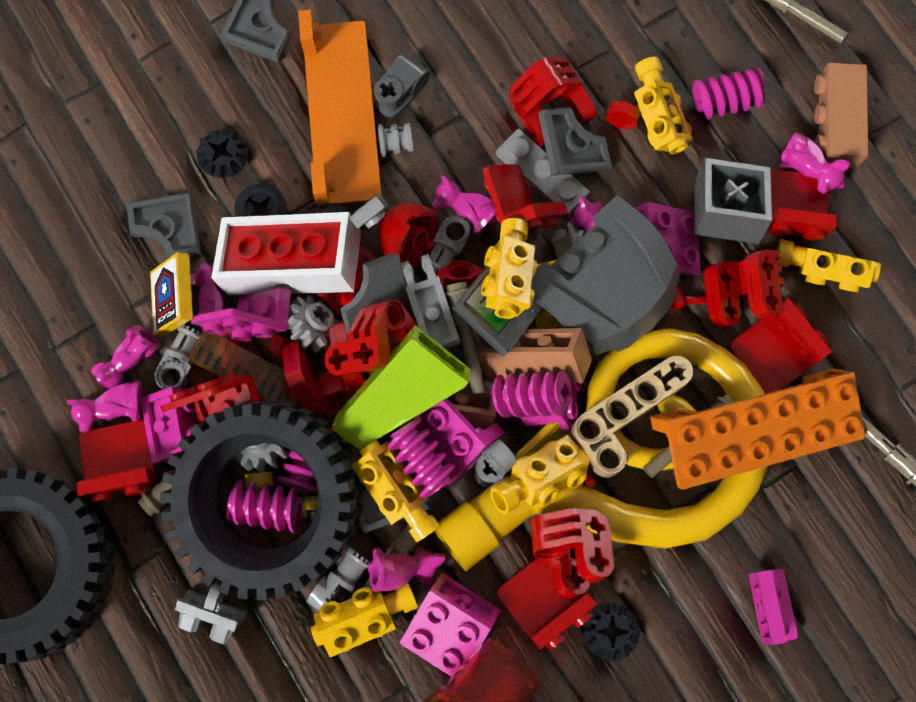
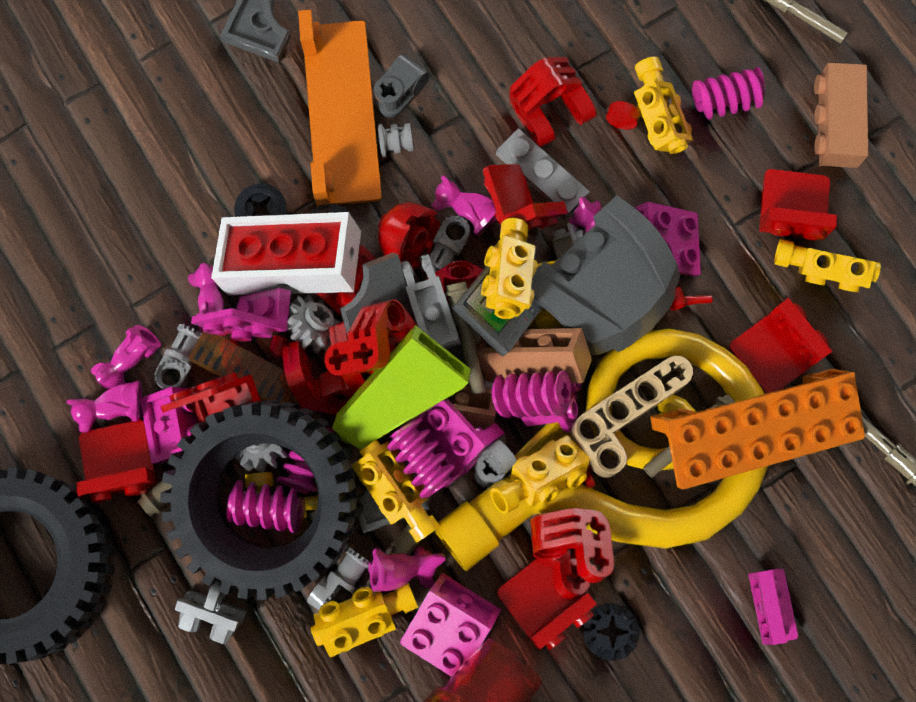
(168, 222): dark grey tile -> none
(171, 294): tile -> none
(223, 166): black gear -> none
(370, 212): light grey hinge -> none
(571, 146): dark grey tile -> none
(732, 201): dark grey brick -> none
(751, 277): red piece -> none
(808, 159): dark pink animal -> none

